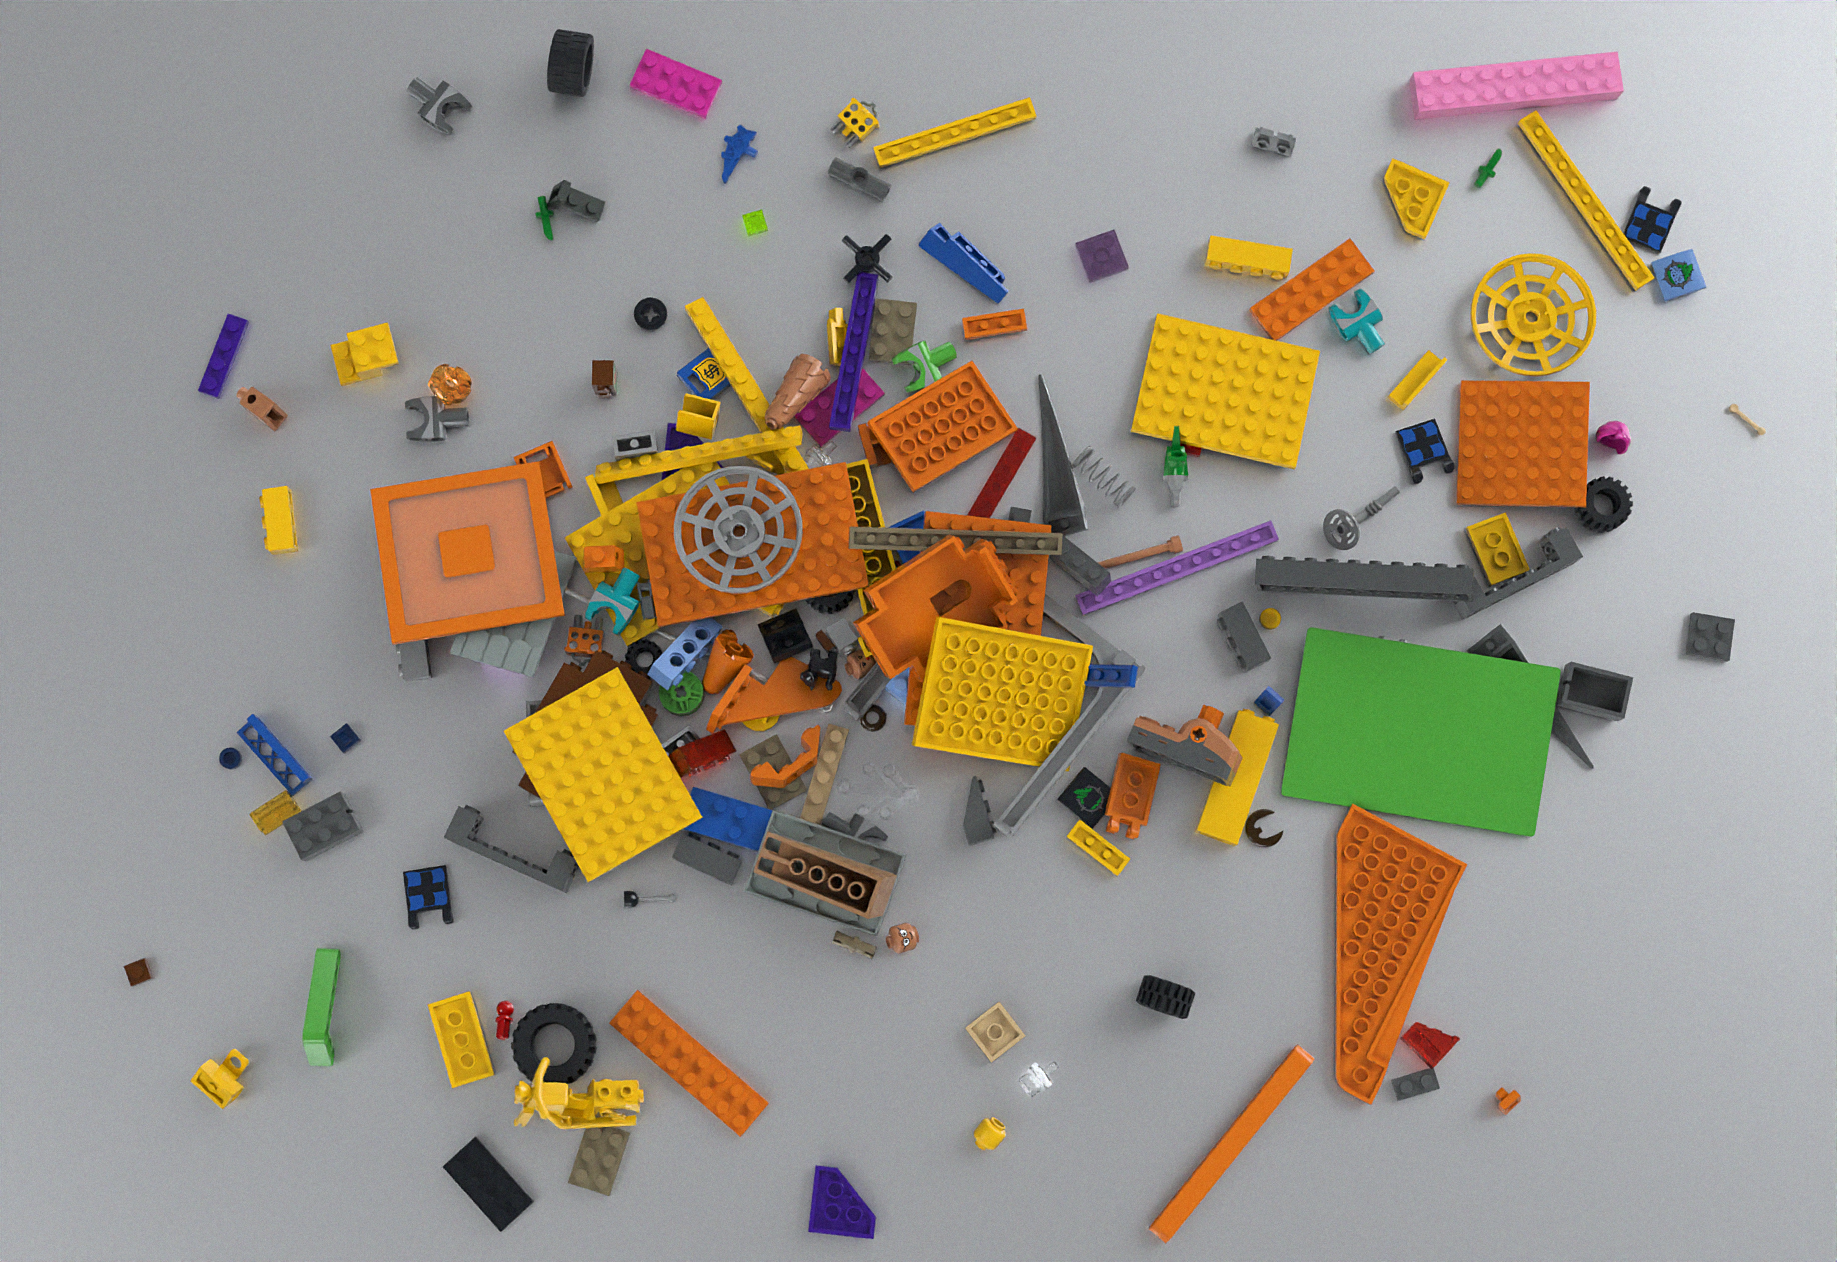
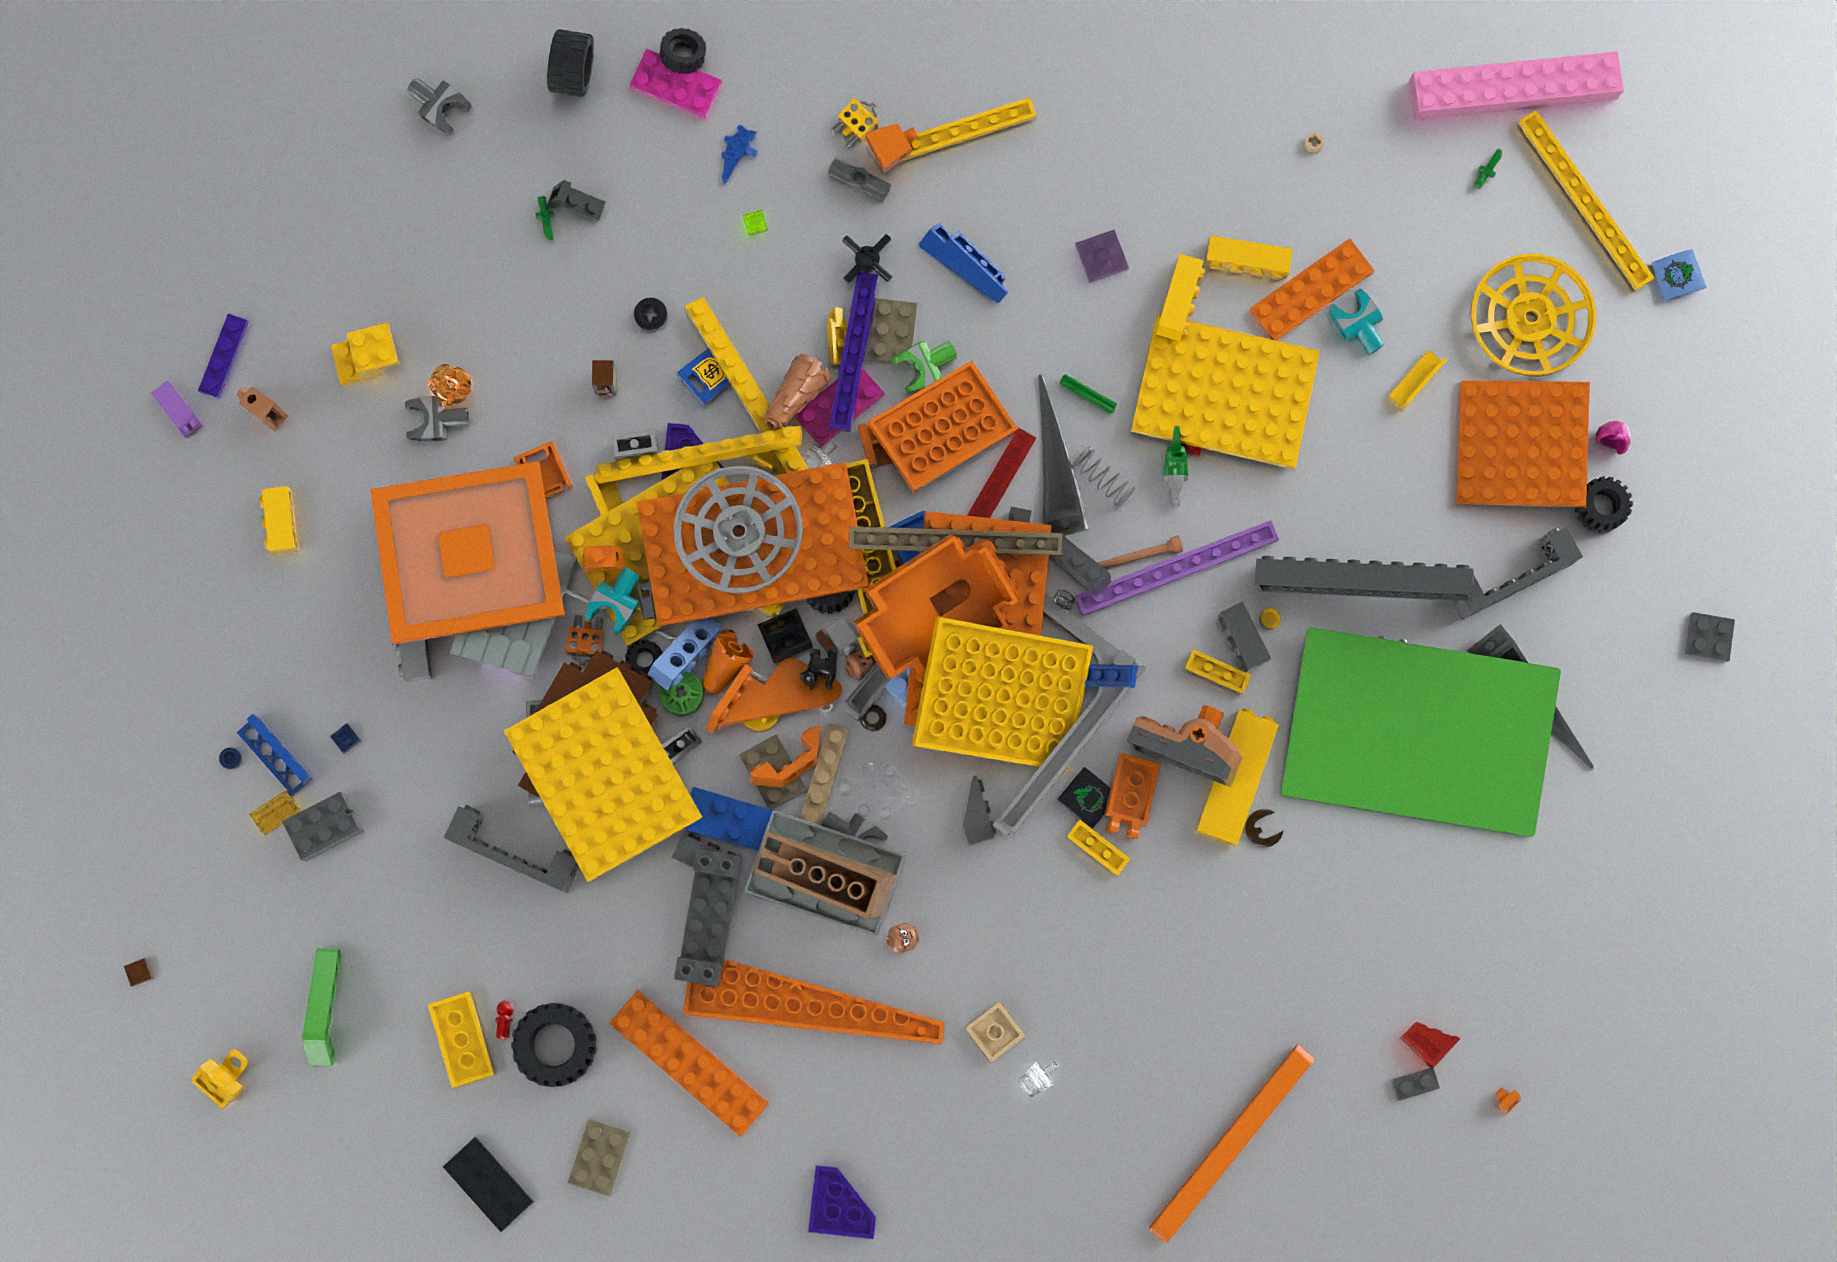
(176, 409): none -> medium lavender hinge
(427, 891): black flag -> none
(578, 1110): yellow piece -> none
(631, 899): hinge -> none
(678, 63): none -> black tyre
(698, 416): yellow piece -> none
(702, 754): clear red brick -> none
(708, 917): none -> dark grey plate
(774, 999): none -> orange wing
(854, 944): dark tan pin -> none
(890, 145): none -> orange torso
(989, 1133): yellow head -> none
(994, 324): orange plate -> none
(1064, 599): none -> clear tile
(1088, 393): none -> green axle
(1165, 996): black tyre -> none
(1179, 297): none -> yellow brick
(1217, 672): none -> yellow plate
(1269, 700): blue plate -> none
(1280, 144): hinge -> none
(1308, 145): none -> tan bush
(1352, 526): light grey dish -> none
(1387, 921): orange wing -> none
(1414, 196): yellow plate -> none
(1422, 446): black flag -> none
(1497, 549): yellow plate -> none
(1594, 691): dark grey piece -> none
(1649, 224): black flag -> none
(1734, 409): tan hinge -> none

